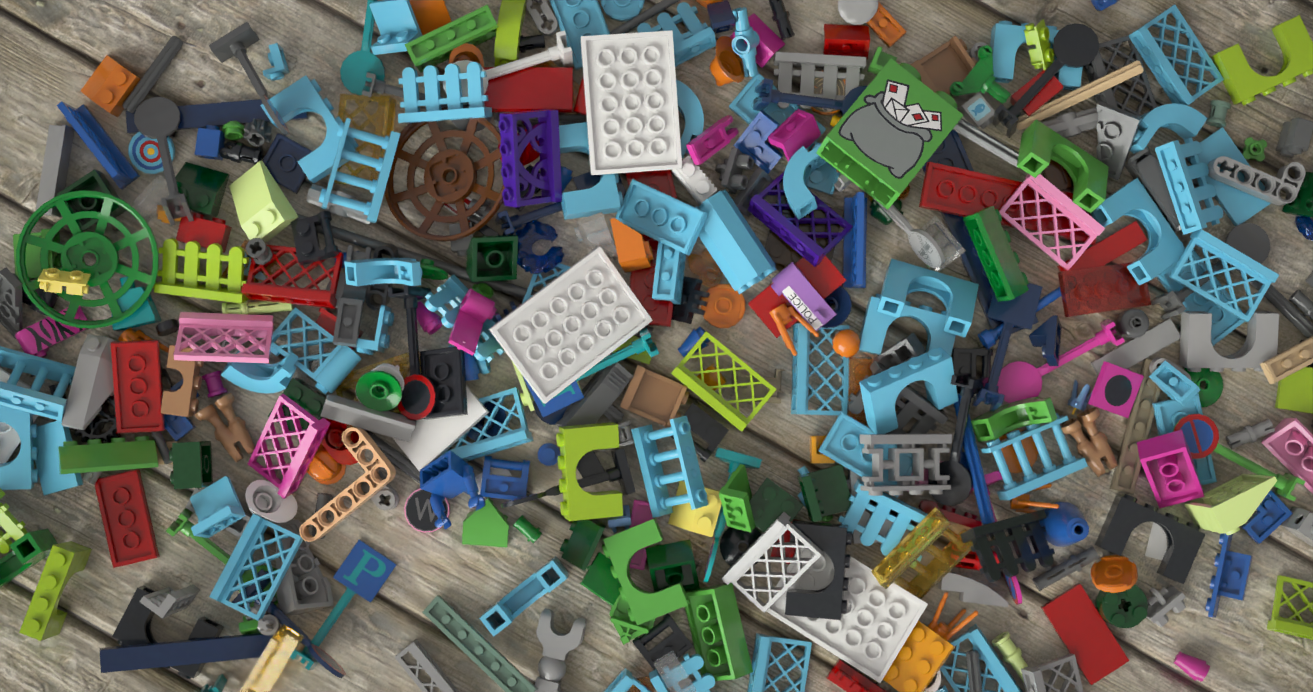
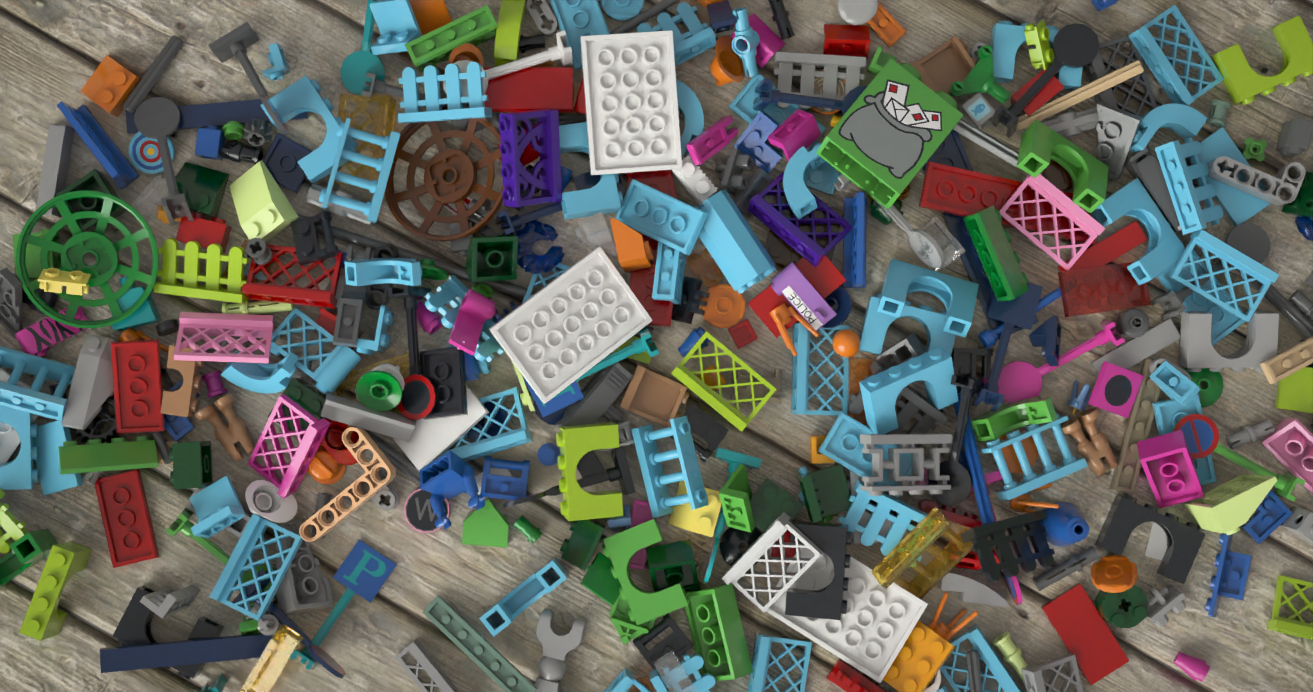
(742, 334): none -> red tile

